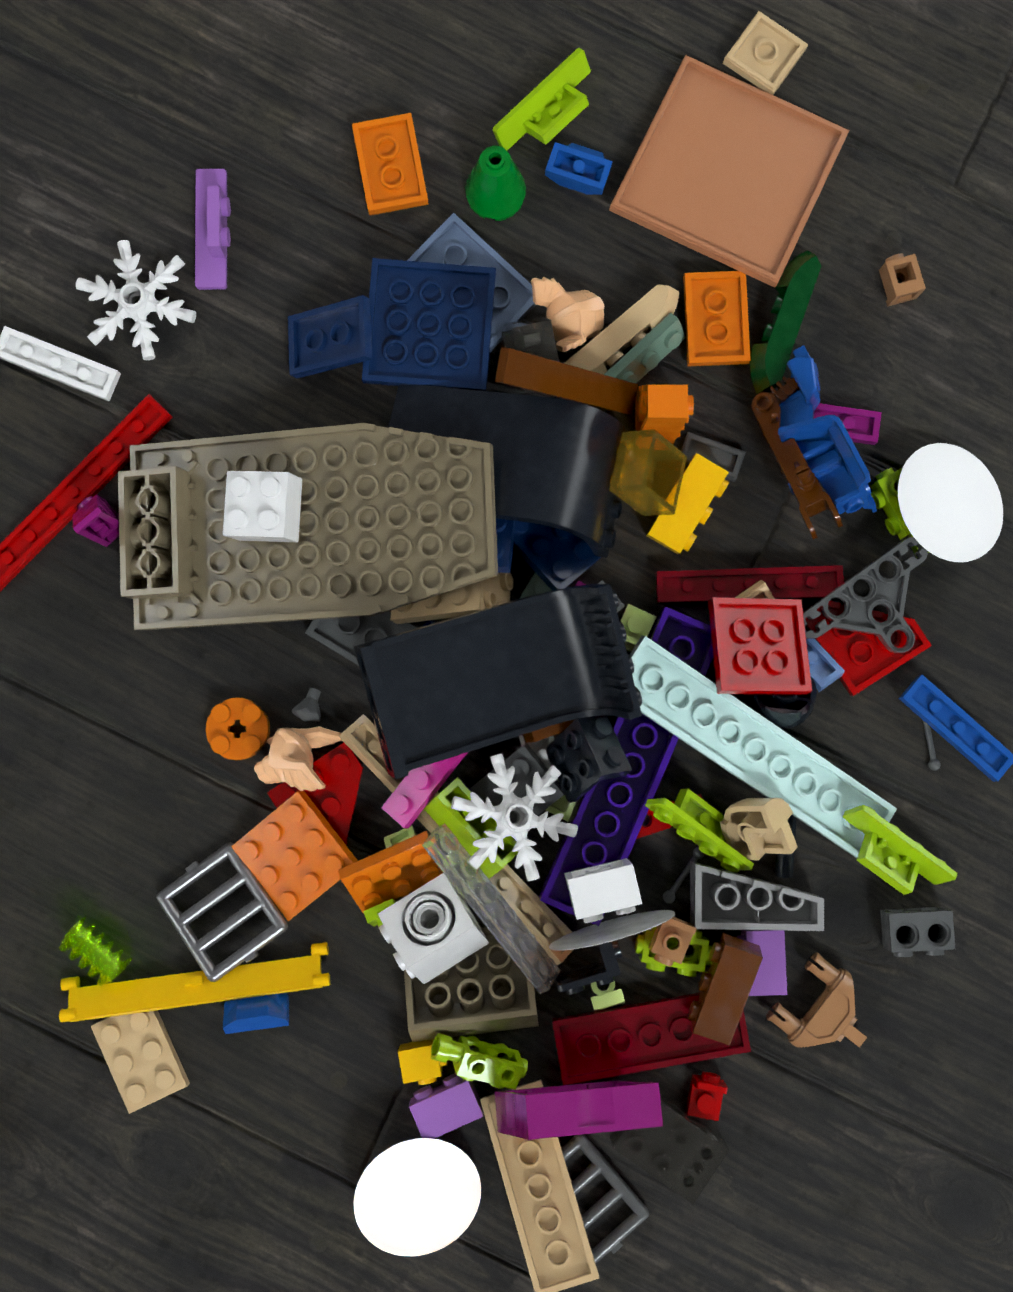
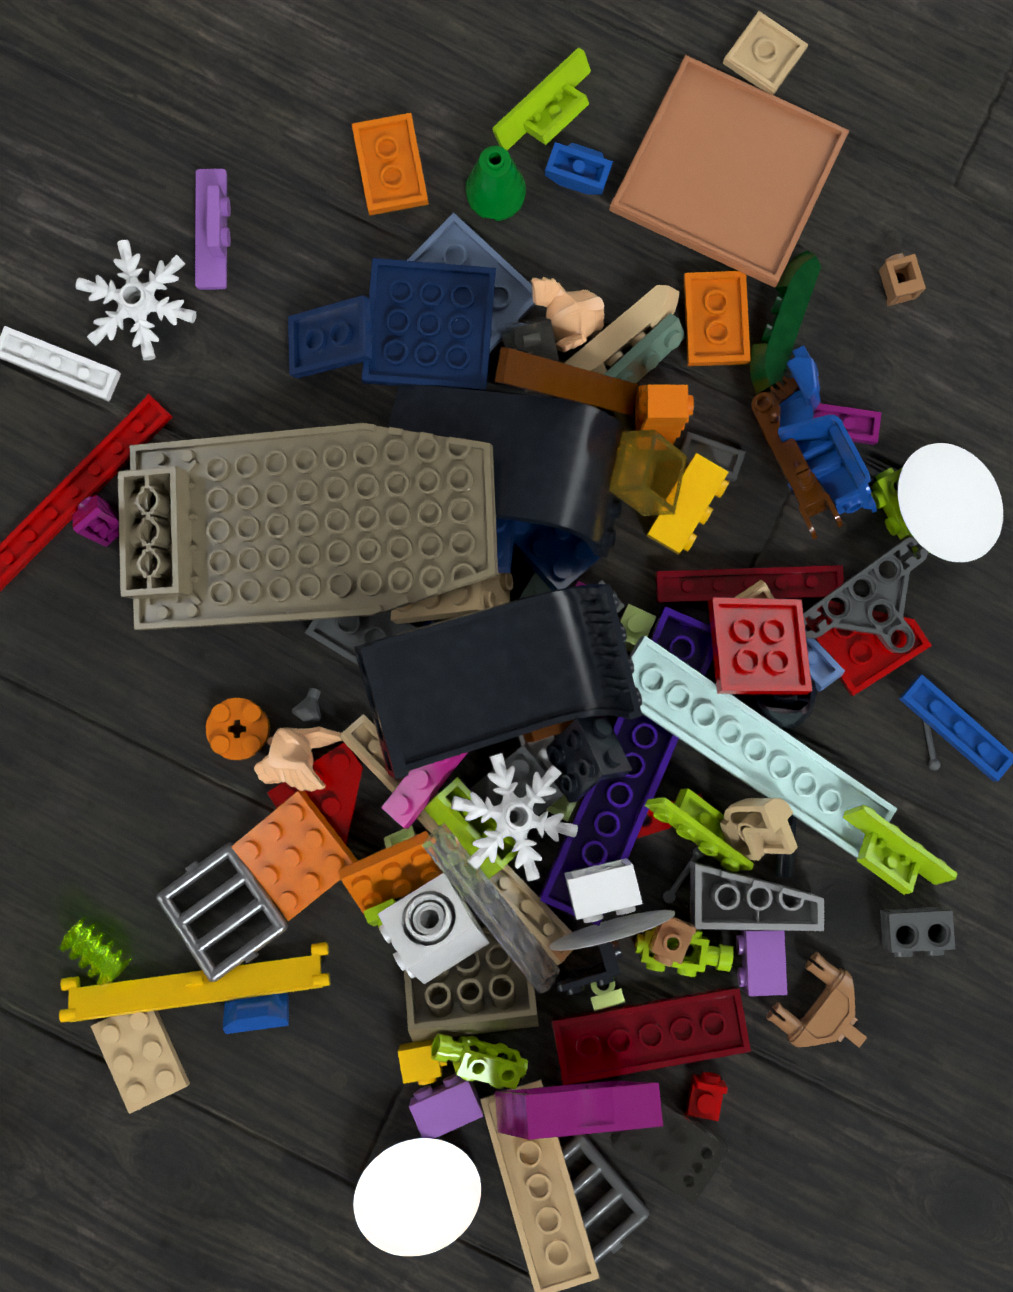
(262, 506): white brick -> none
(725, 988): reddish brown brick -> none

